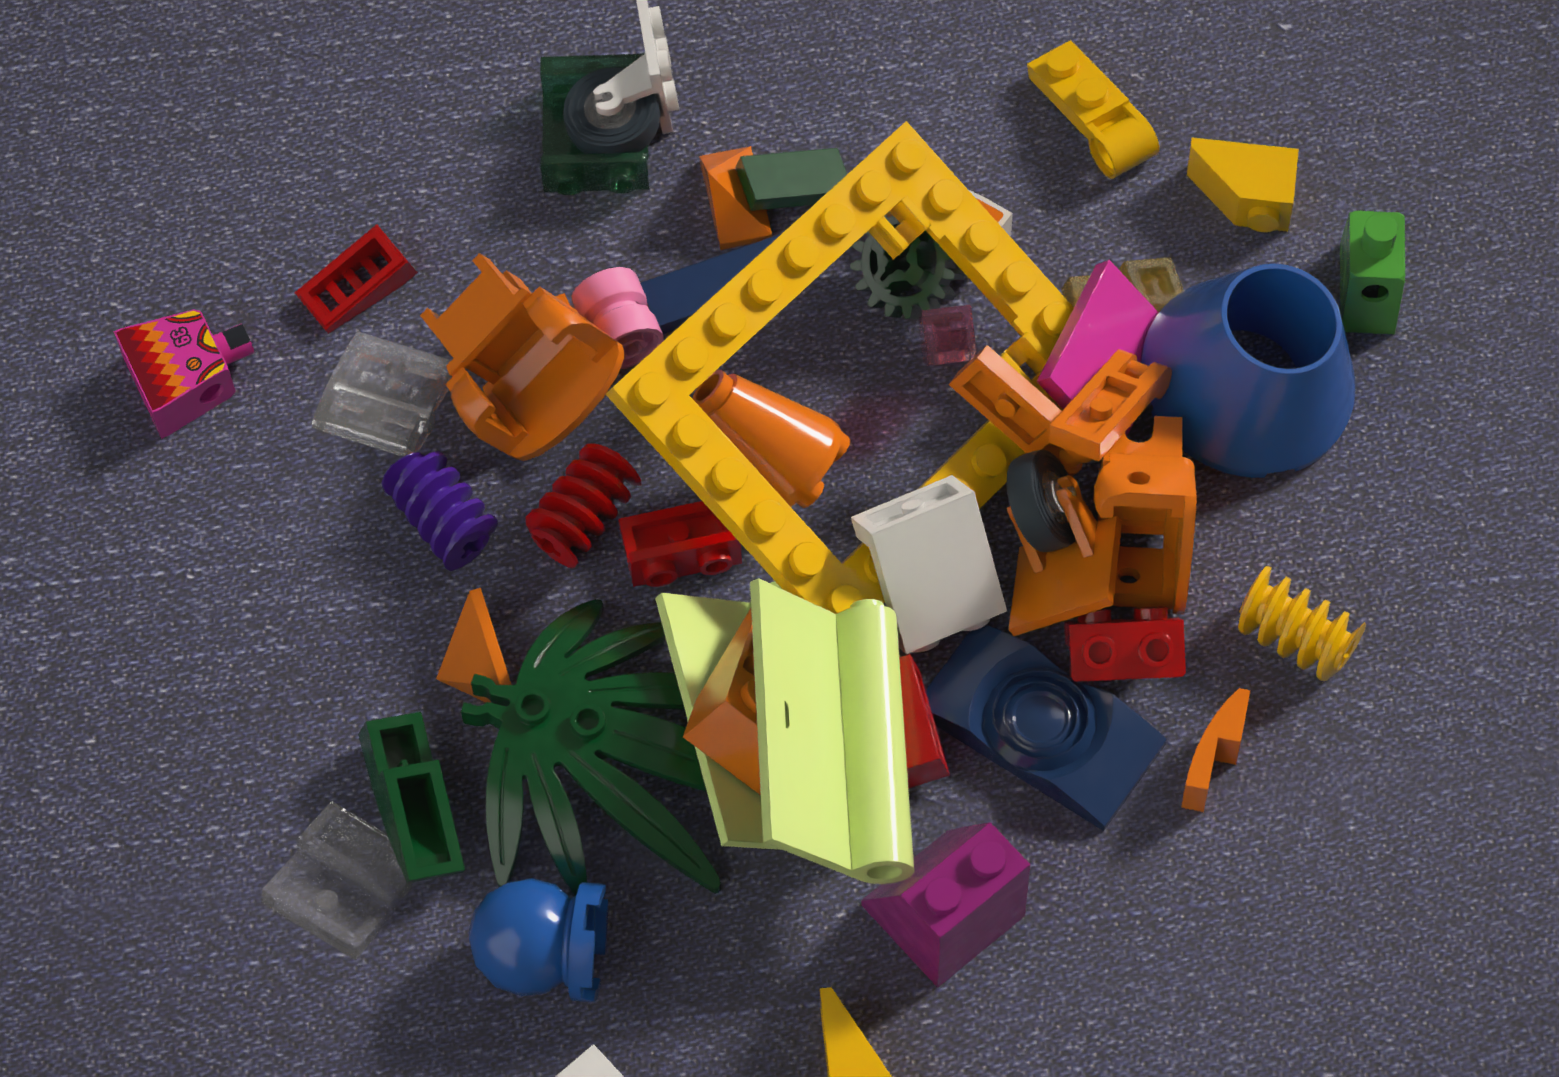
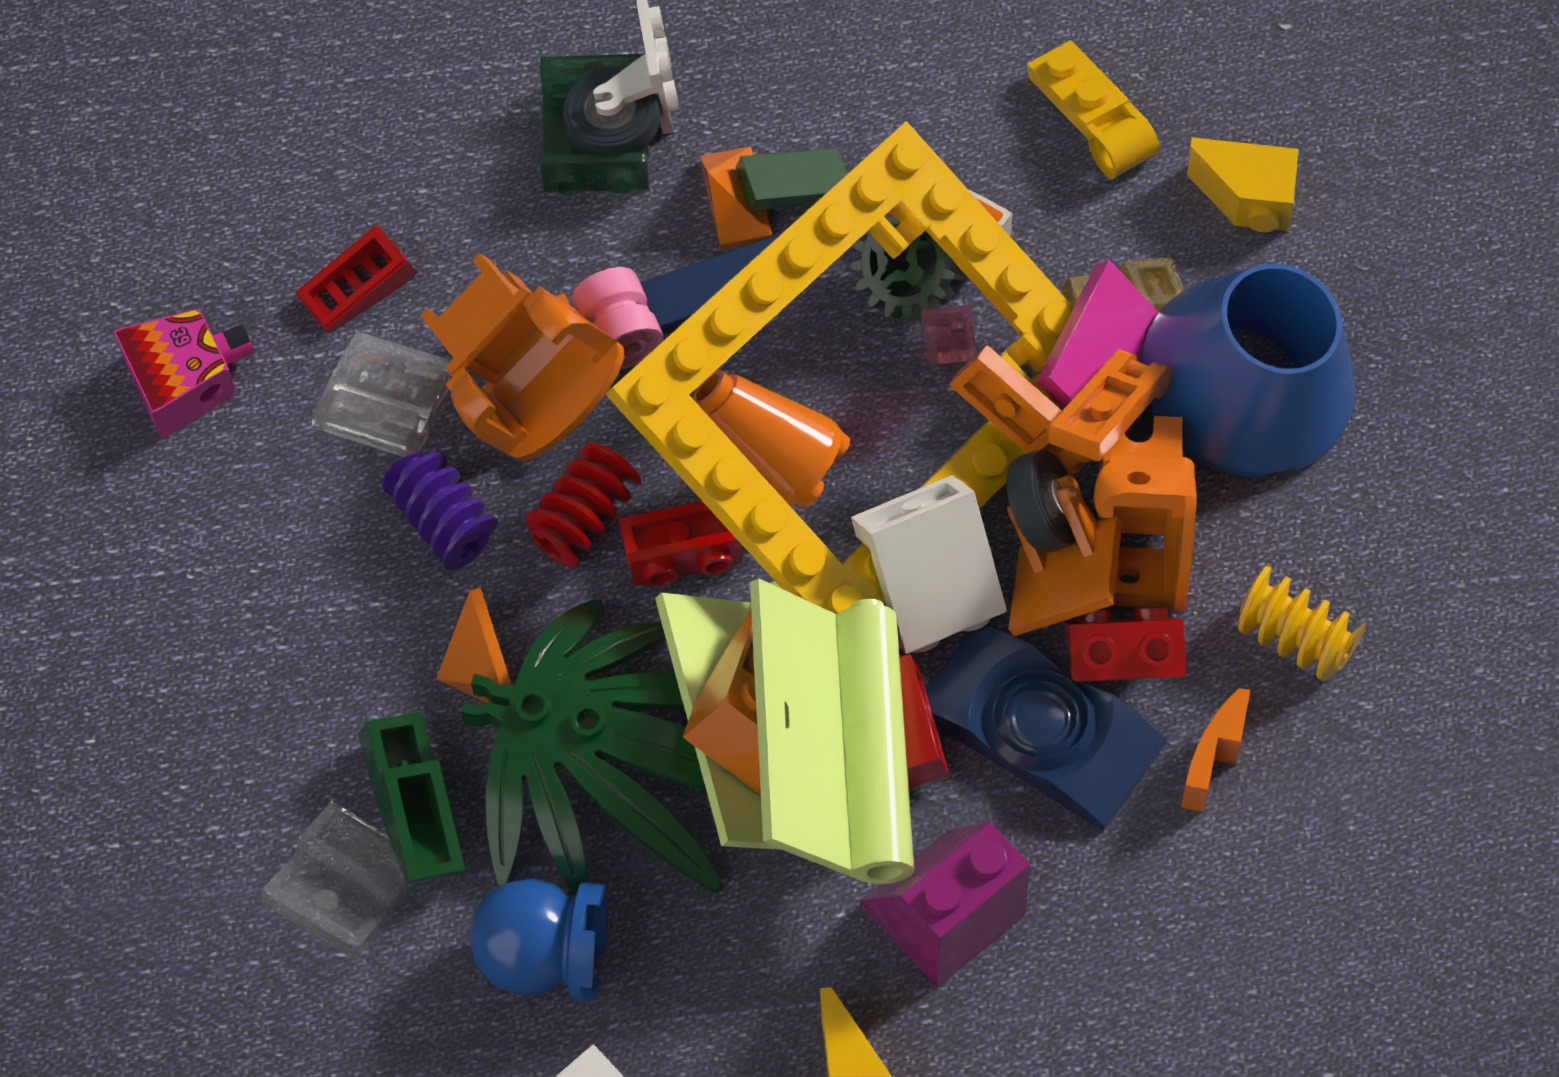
(1372, 255): bright green torso -> none

